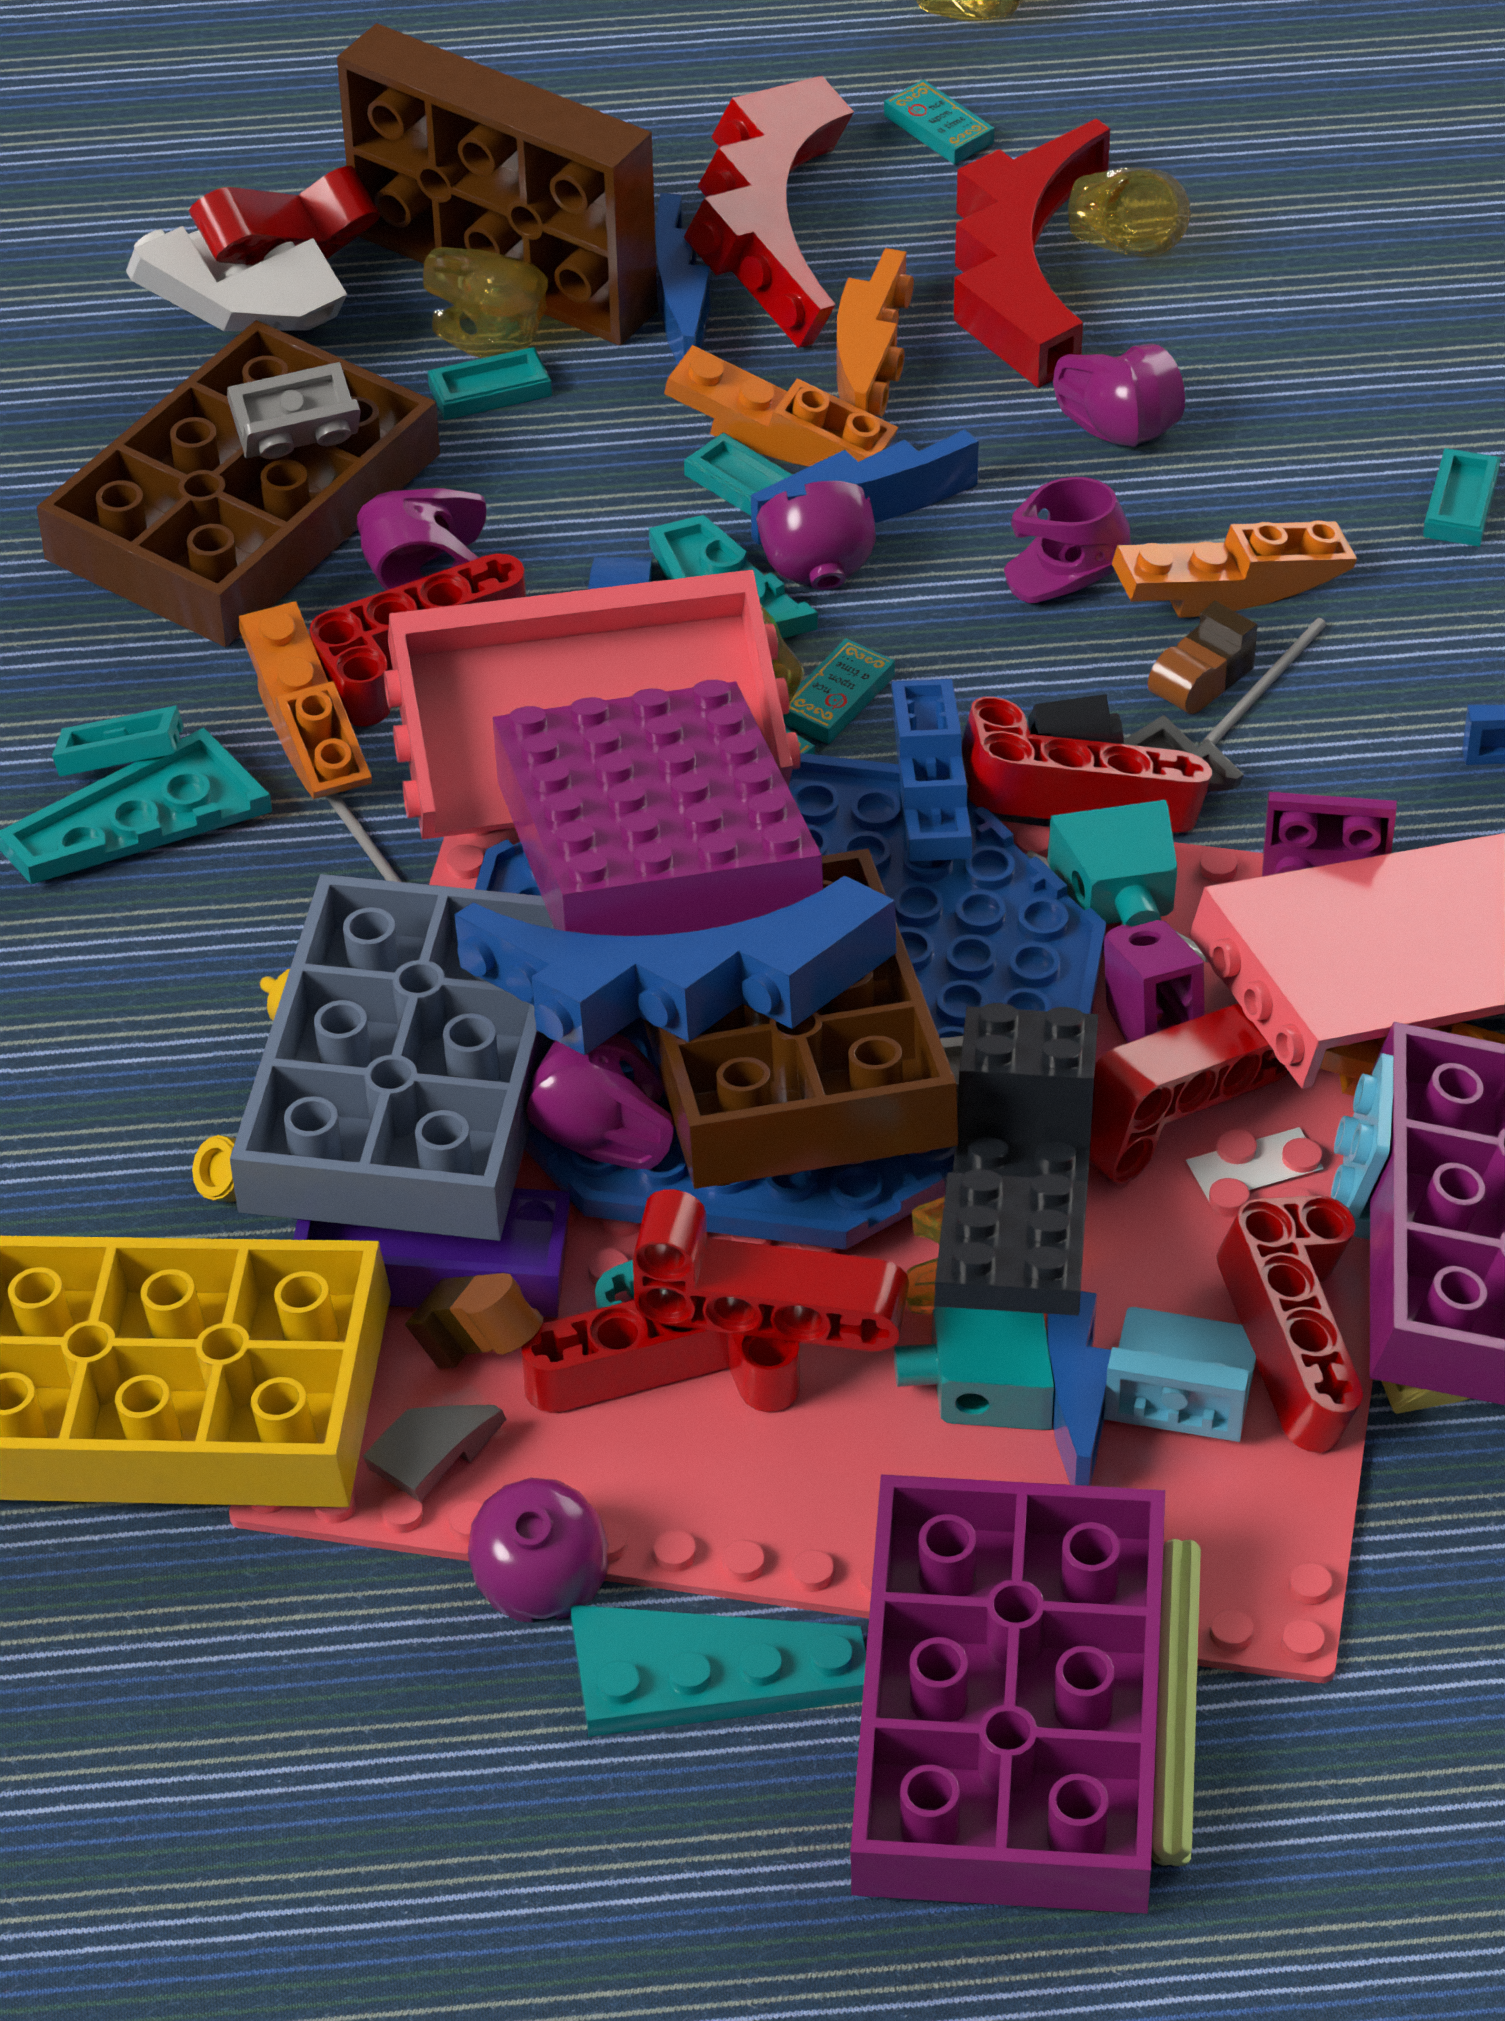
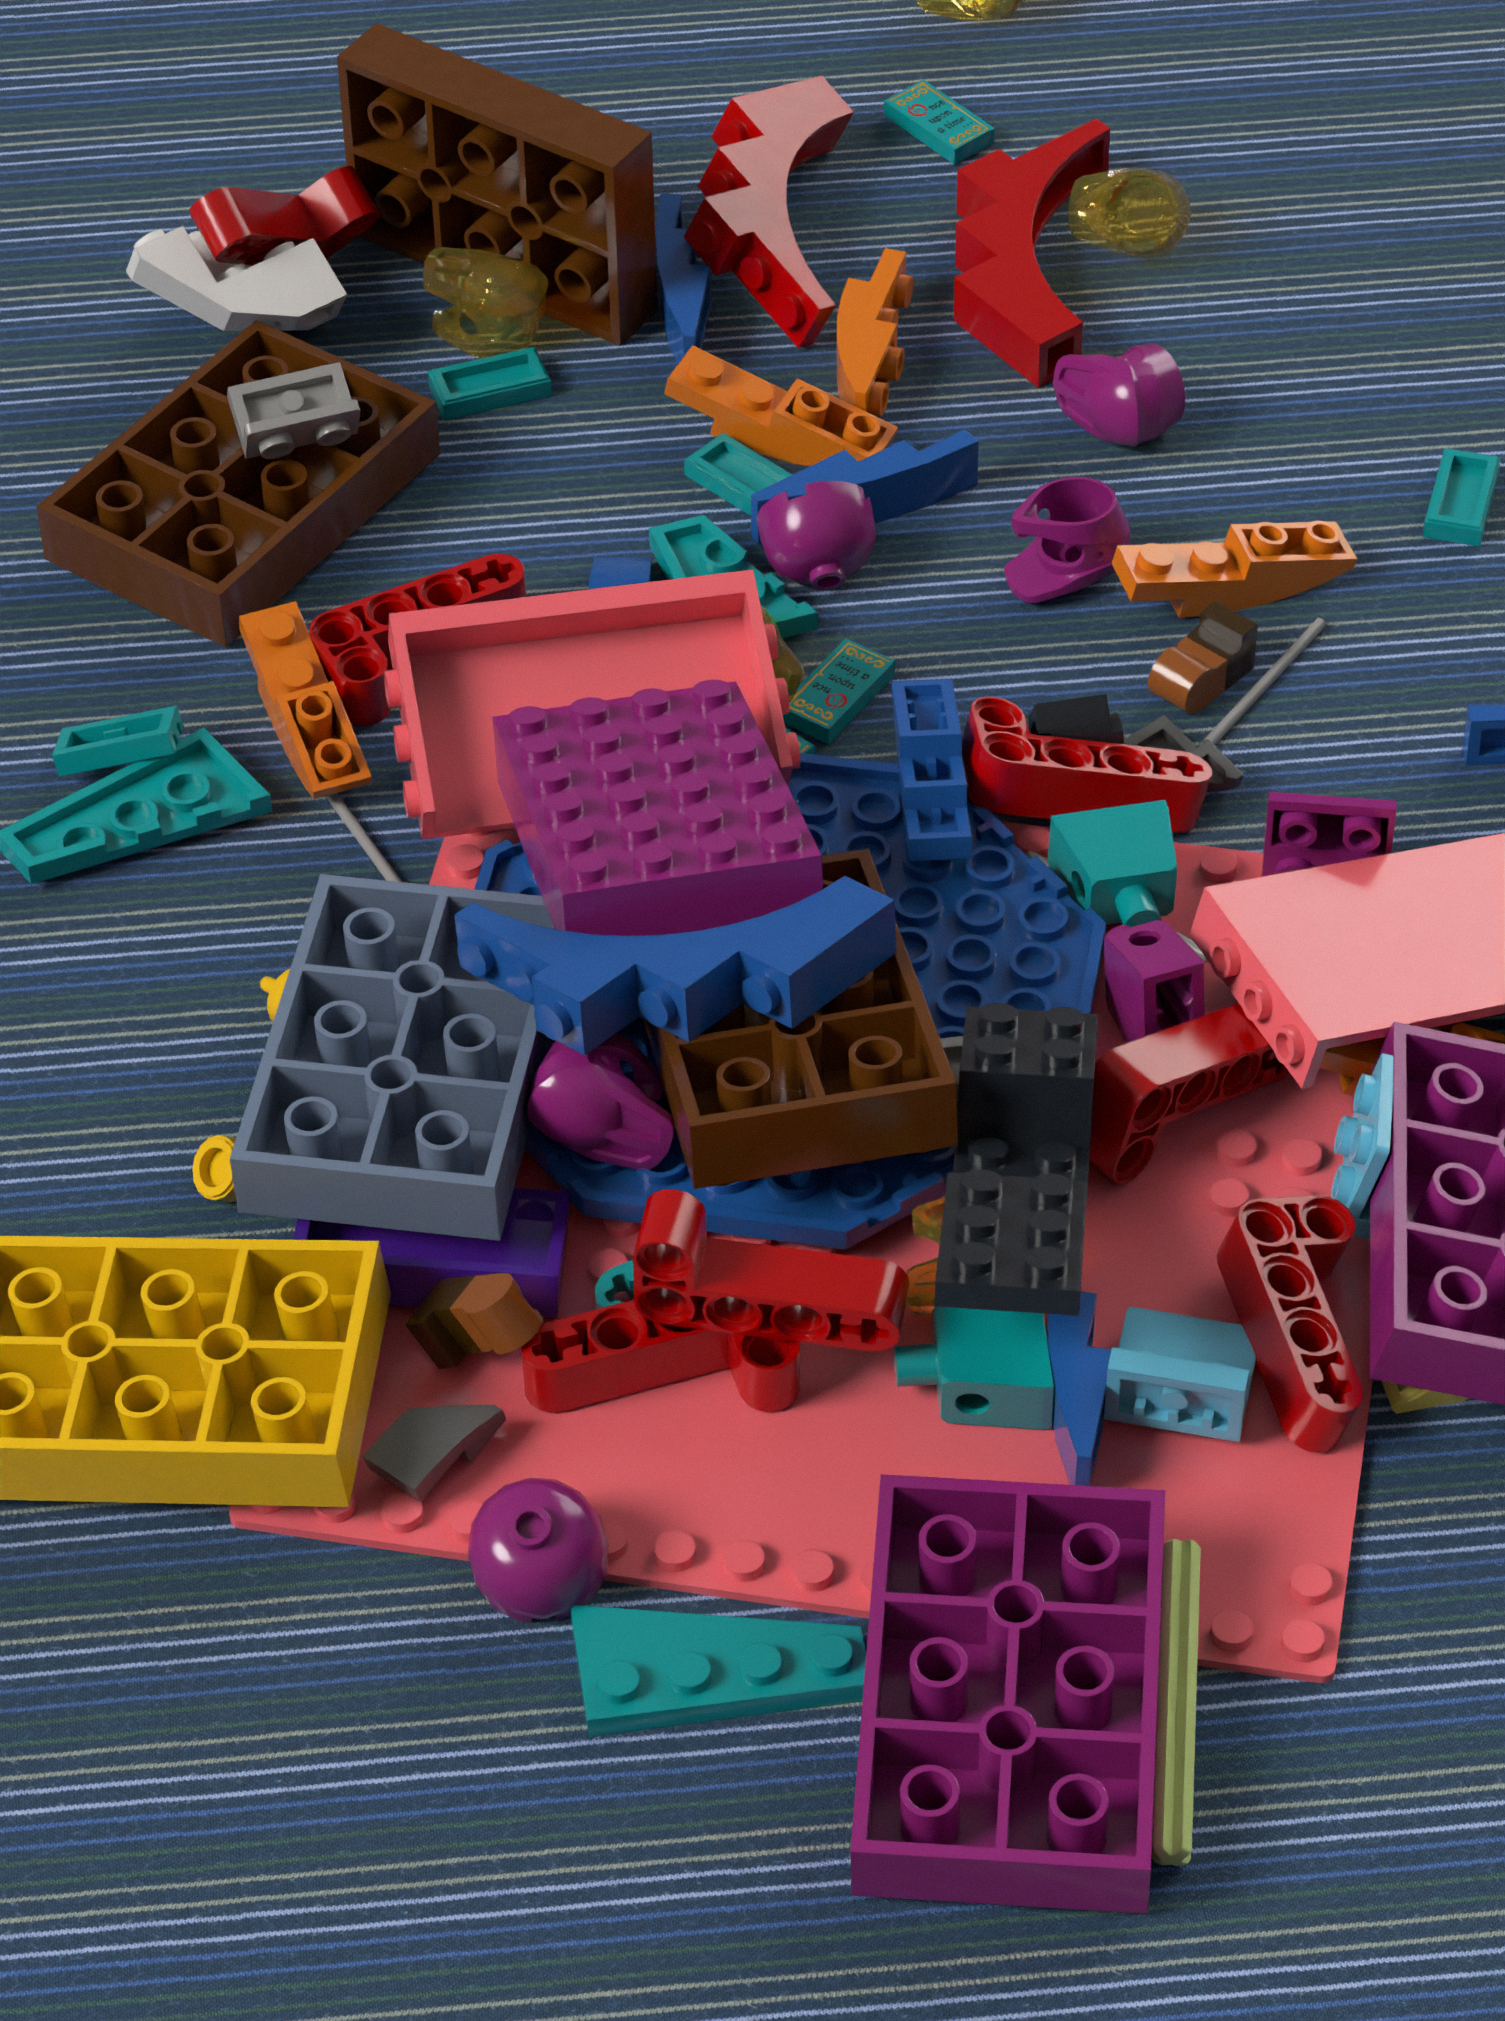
(415, 526): magenta helmet -> none
(1262, 1170): white sticker -> none

